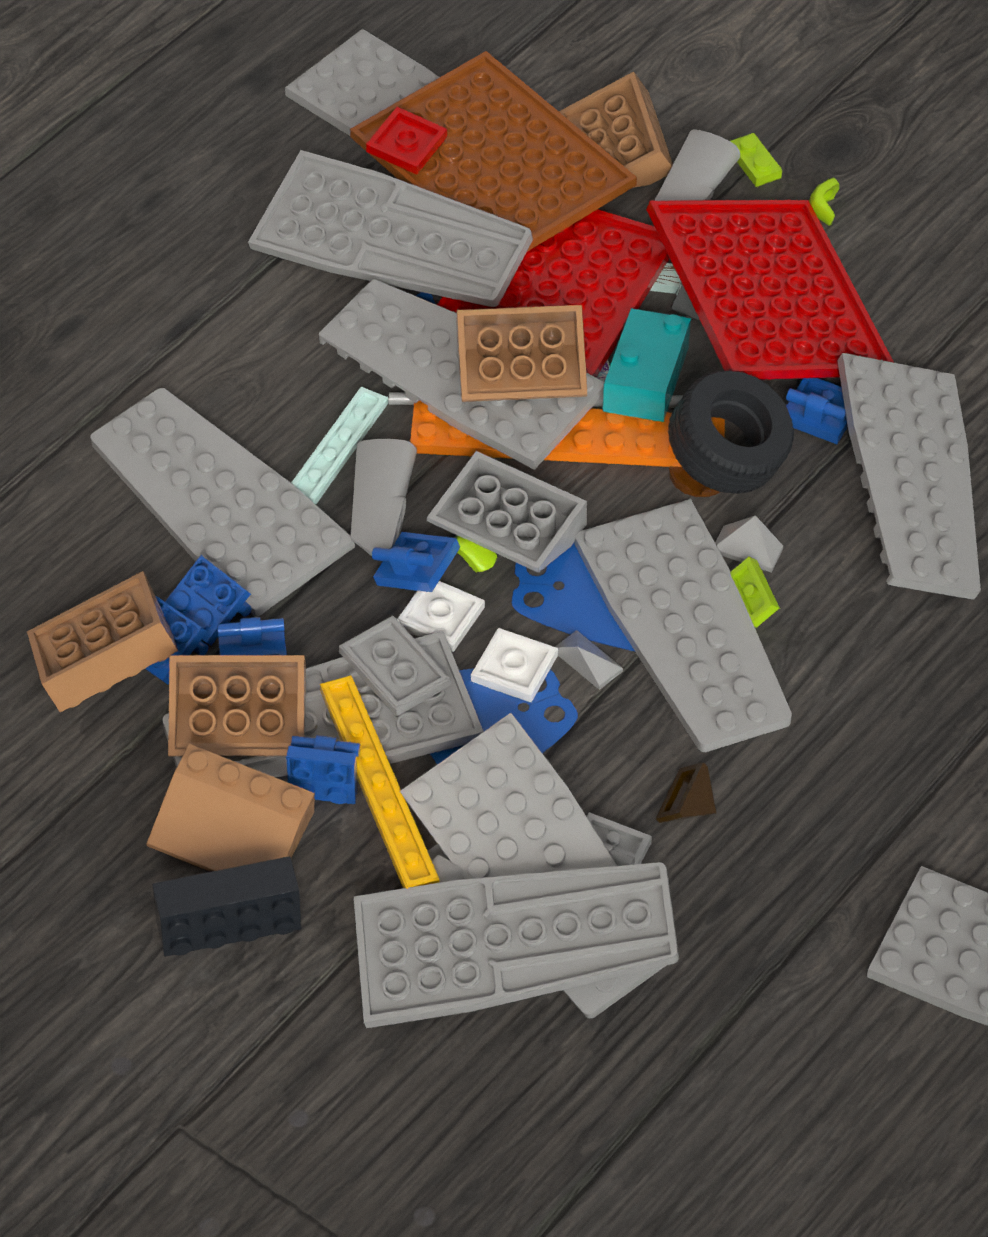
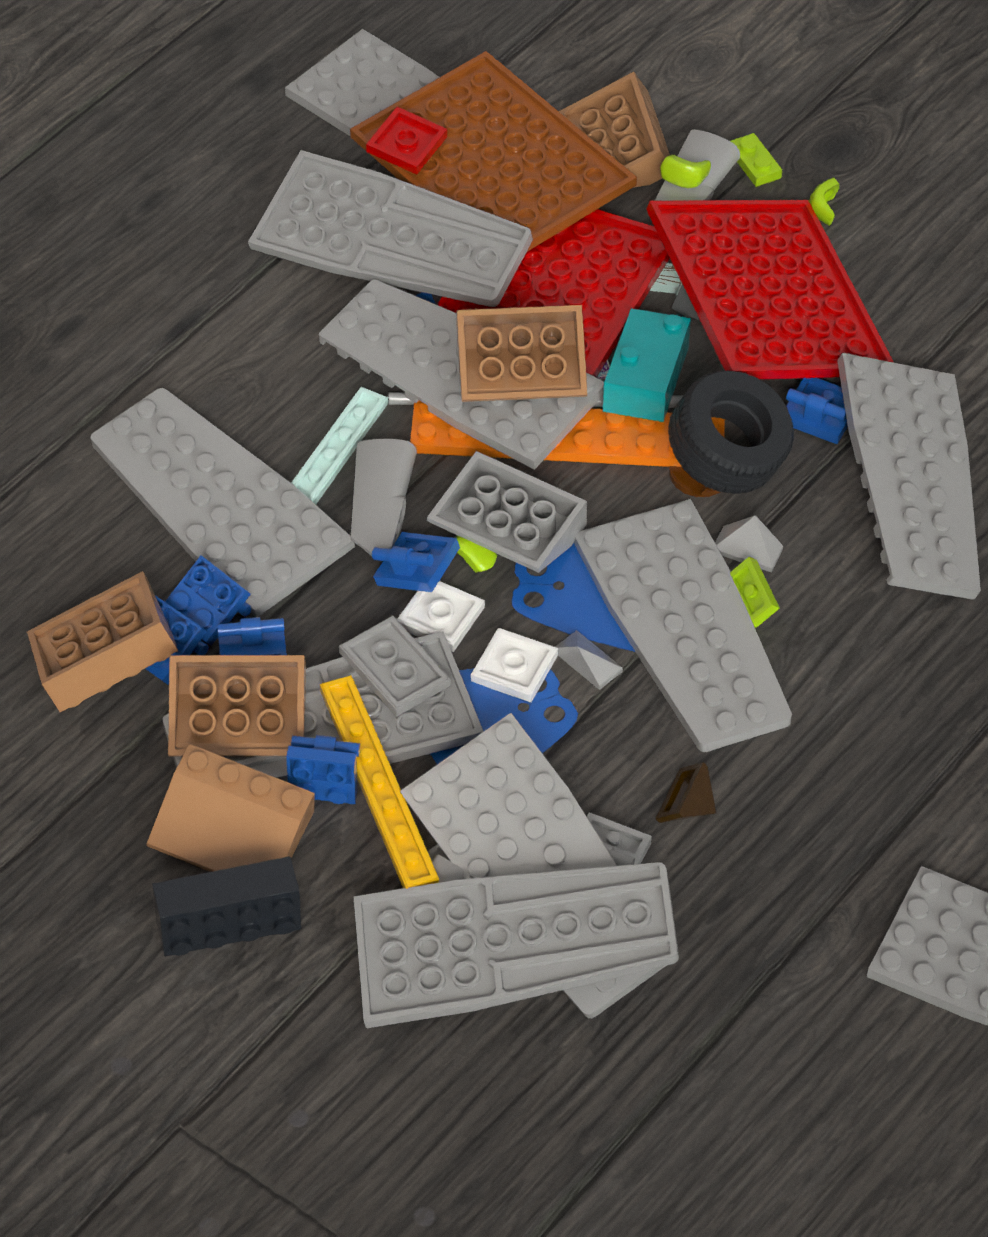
(684, 172): none -> lime hair

